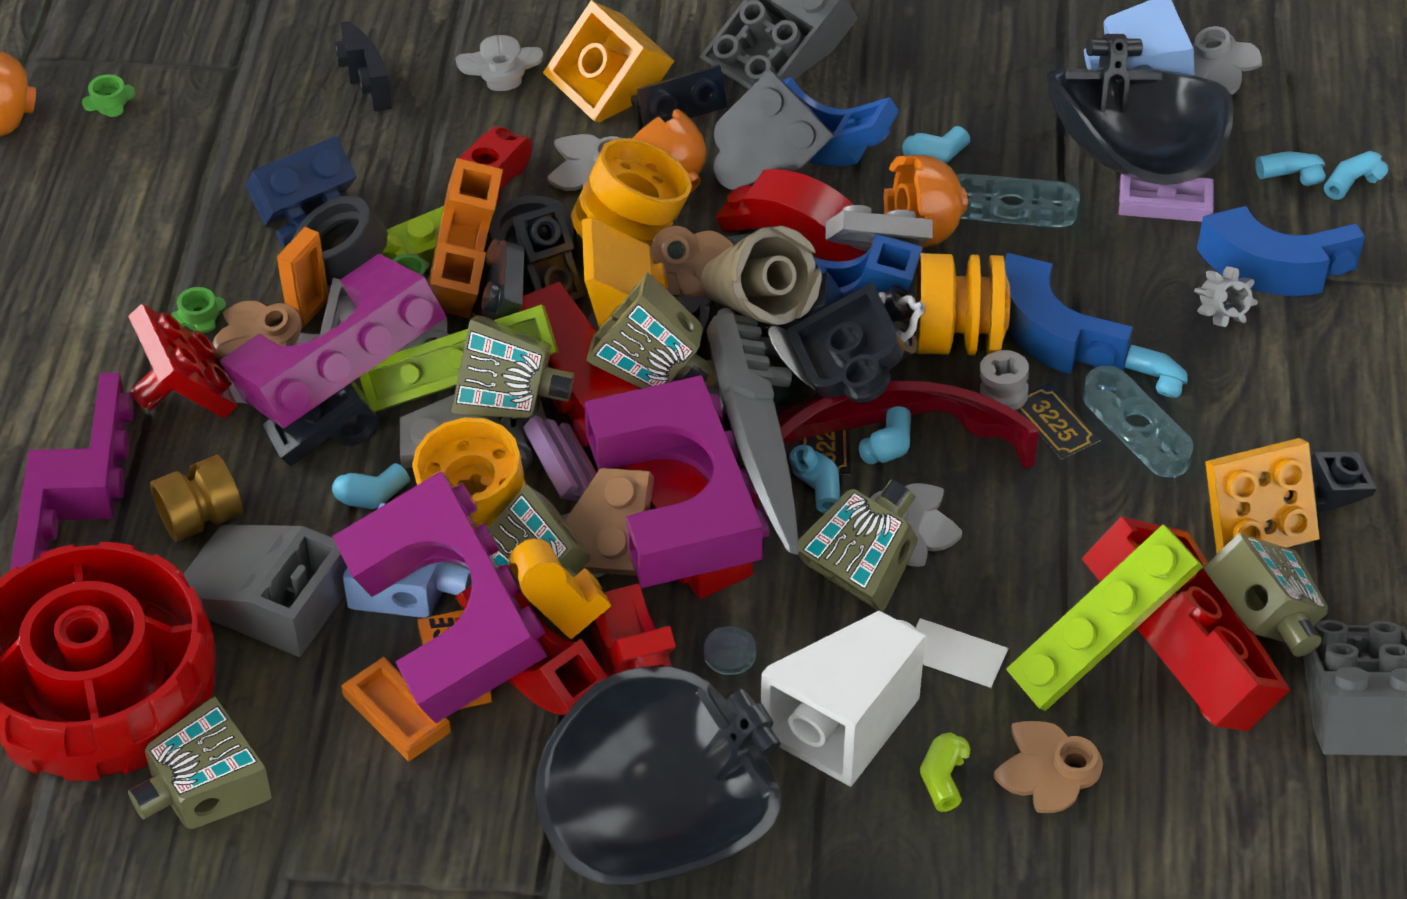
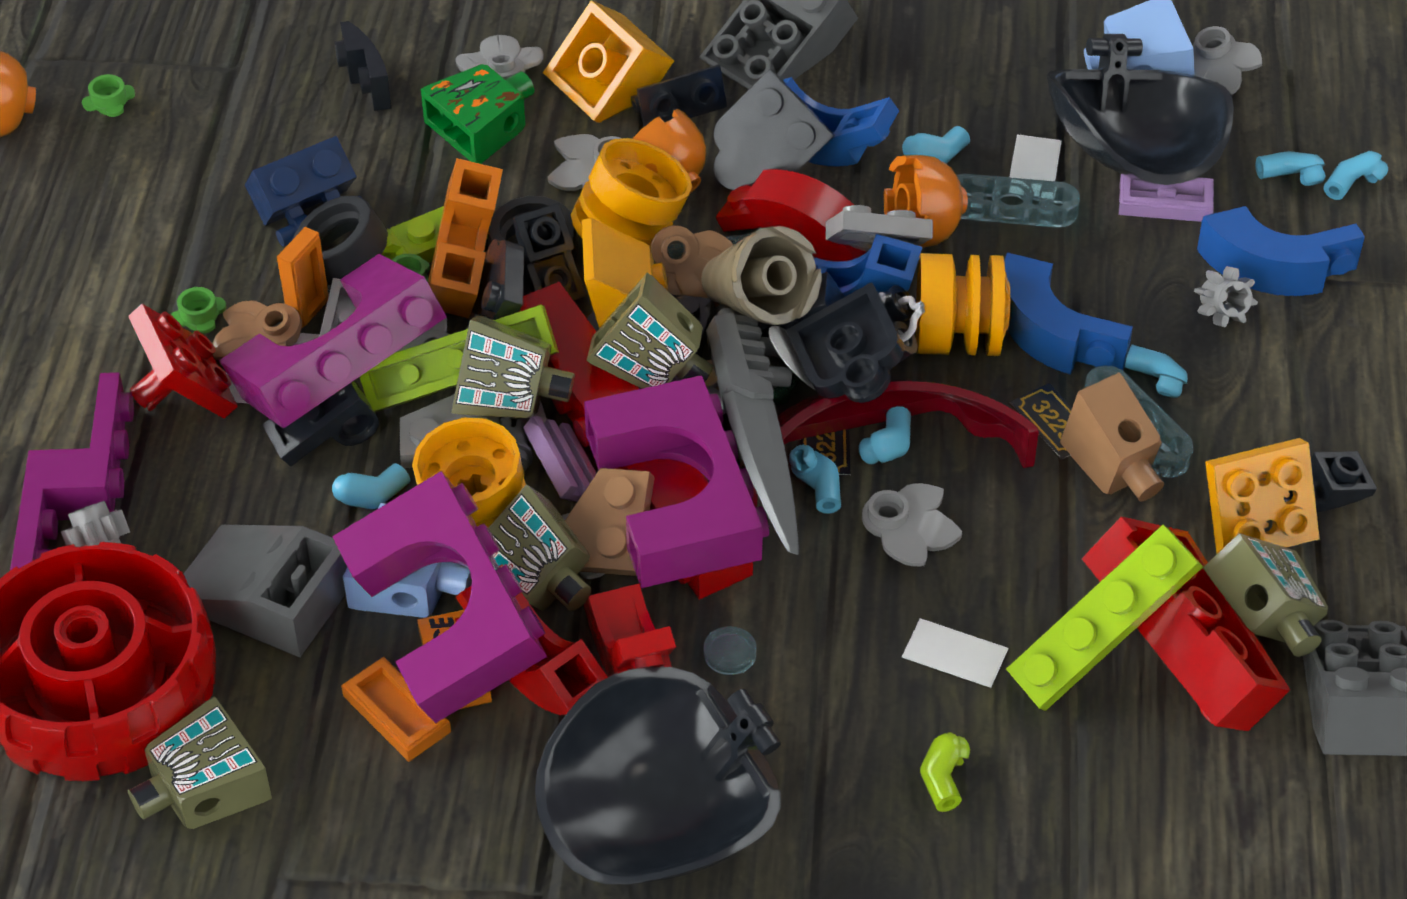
(95, 525): none -> light grey gear
(196, 498): pearl gold wheel -> none
(477, 110): none -> green torso
(501, 150): red leg -> none
(562, 598): light orange leg -> none
(845, 693): white slope -> none
(863, 543): torso -> none
(1005, 378): light grey wheel -> none
(1035, 158): none -> white sticker
(1044, 767): medium nougat plate -> none
(1113, 439): none -> medium nougat torso

